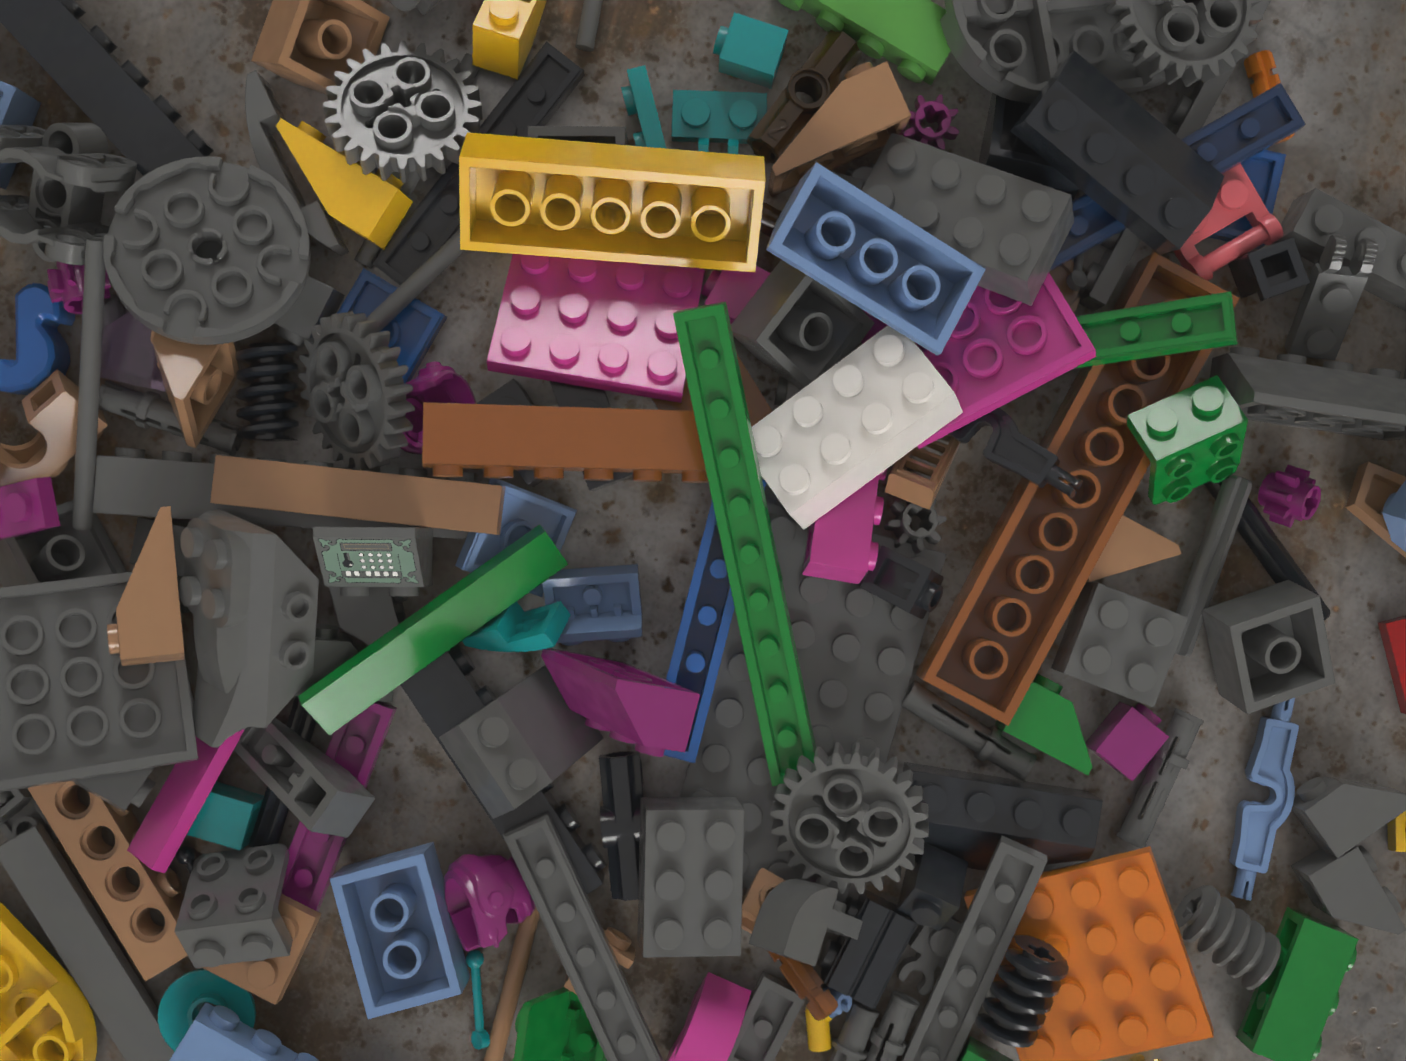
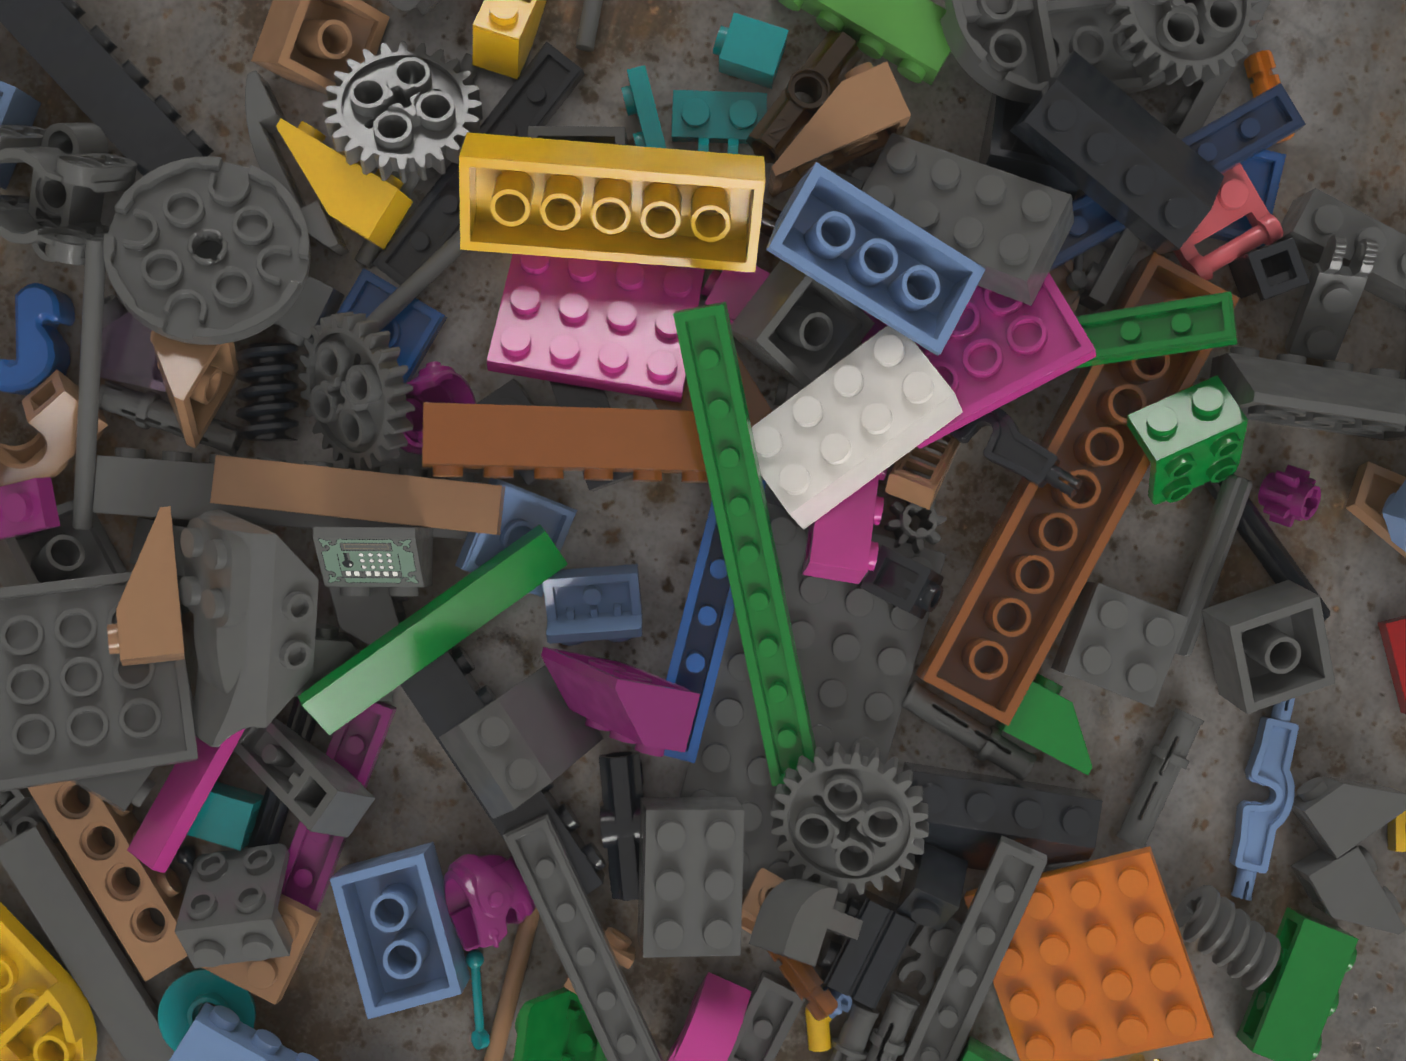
(67, 285): magenta gear -> none
(521, 630): teal slope -> none
(933, 112): magenta gear -> none
(1025, 994): black piece -> none
(1128, 739): magenta brick -> none
(1131, 548): medium nougat slope -> none

